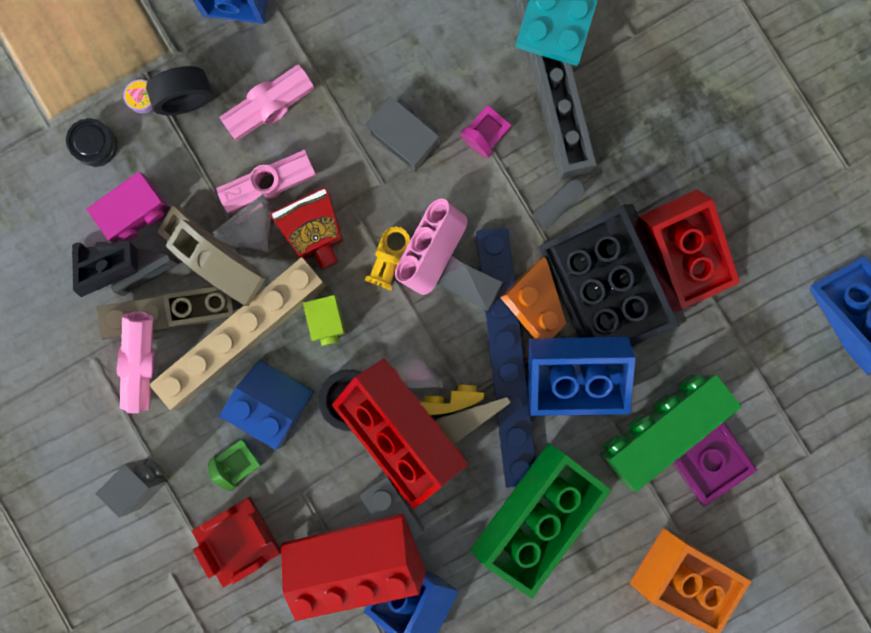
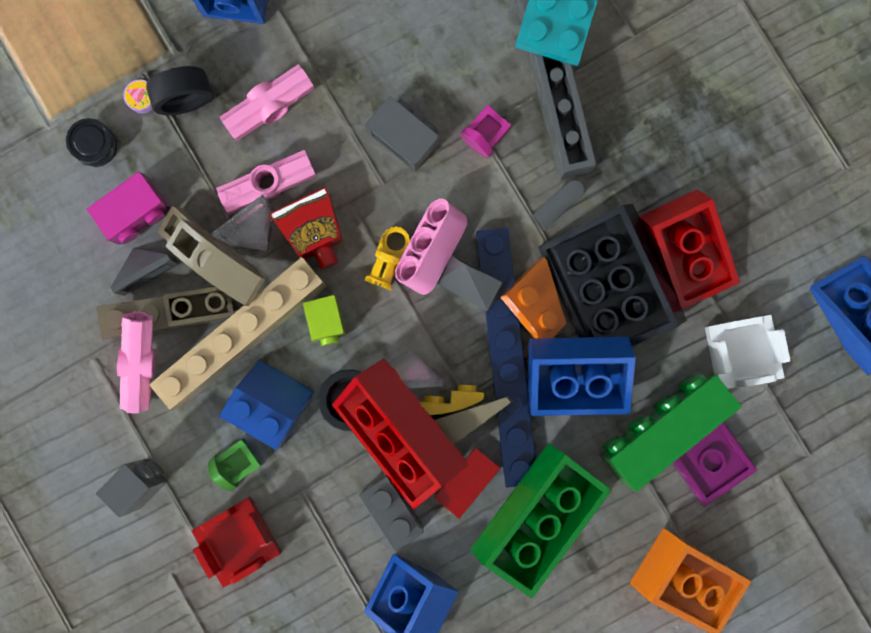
(102, 265): black wing -> none
(351, 568): red slope -> none
(468, 484): none -> red tile
(747, 351): none -> white panel

